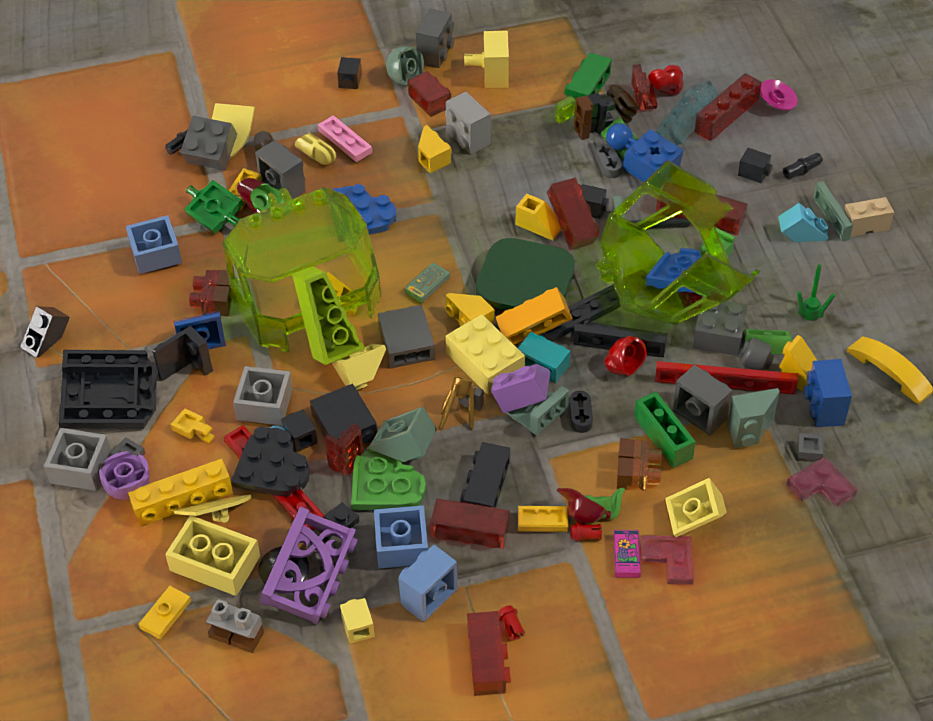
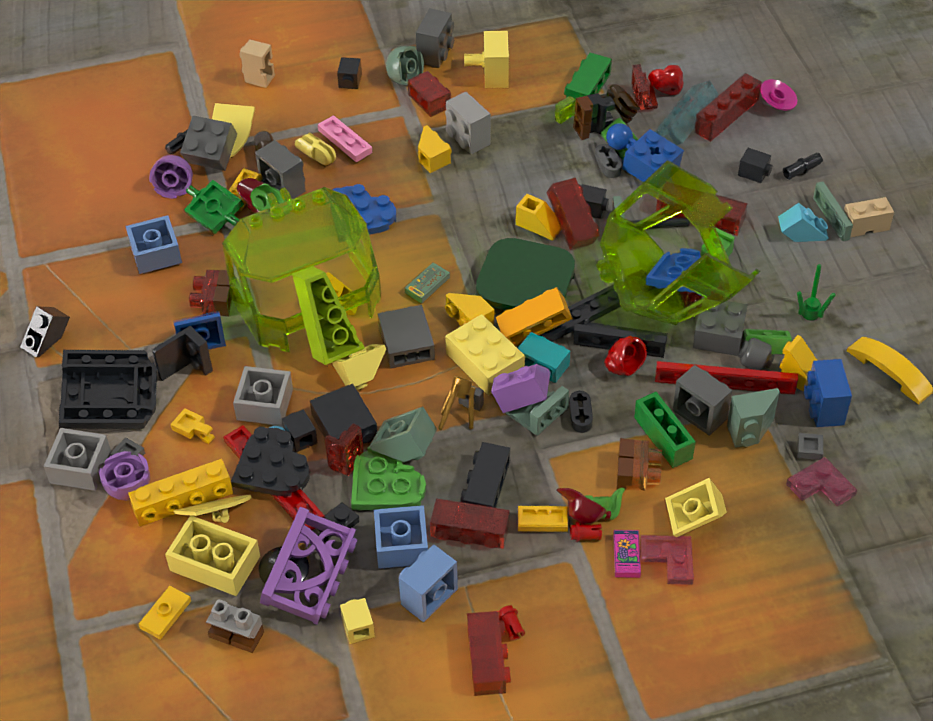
(171, 176): none -> medium lavender cylinder
(256, 63): none -> tan brick

